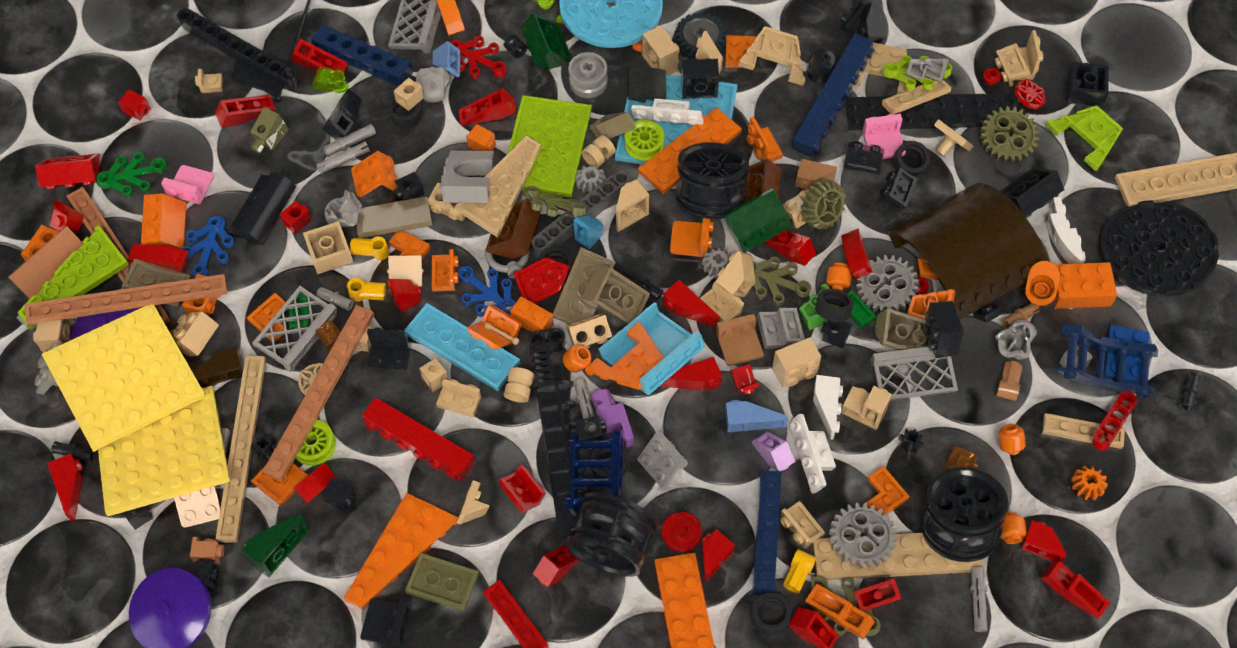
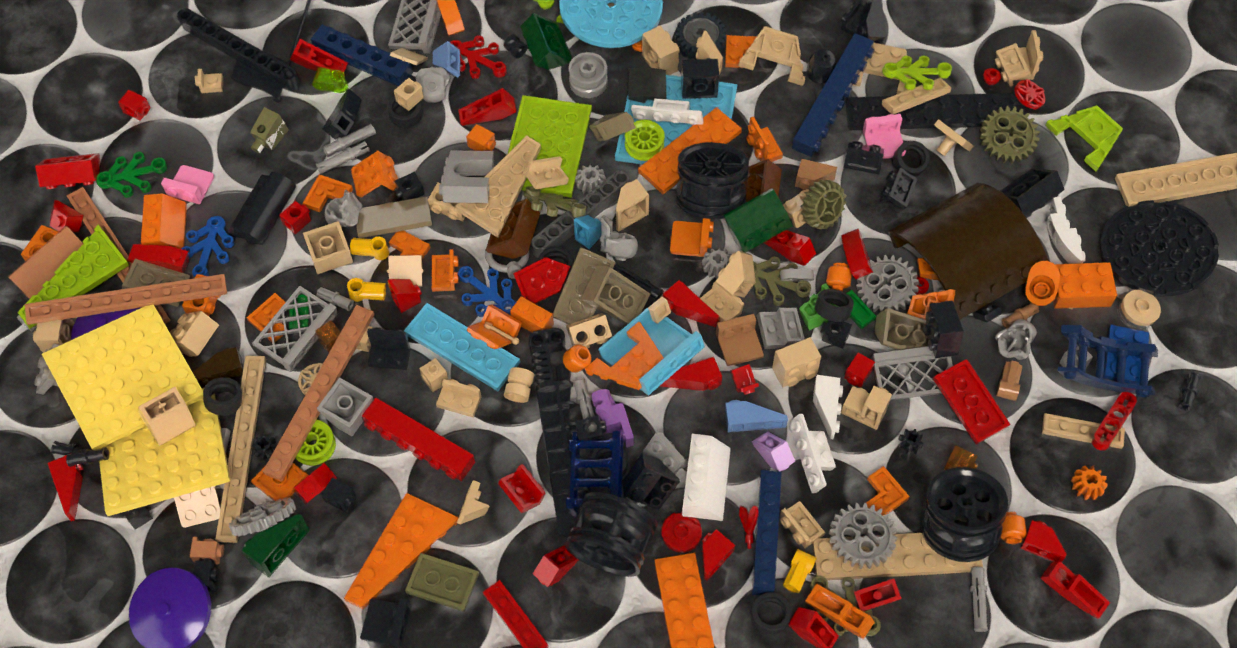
(87, 456): none -> black pin
(166, 416): none -> tan slope
(225, 407): none -> black tyre
(241, 110): red slope -> none
(262, 516): none -> light grey gear
(322, 190): none -> orange plate
(345, 406): none -> light grey slope
(408, 56): none -> tan piece
(546, 173): none -> tan bracket
(598, 151): tan wheel -> none
(616, 244): none -> light grey head
(649, 482): none -> black slope
(659, 310): none -> tan plate
(706, 478): none -> white slope
(748, 522): none -> red piece
(797, 275): none -> light grey beam
(859, 370): none -> red brick
(927, 67): light grey slope -> none
(971, 401): none -> red plate
(1011, 439): orange head -> none
(1088, 84): black brick -> none
(1139, 310): none -> tan piece

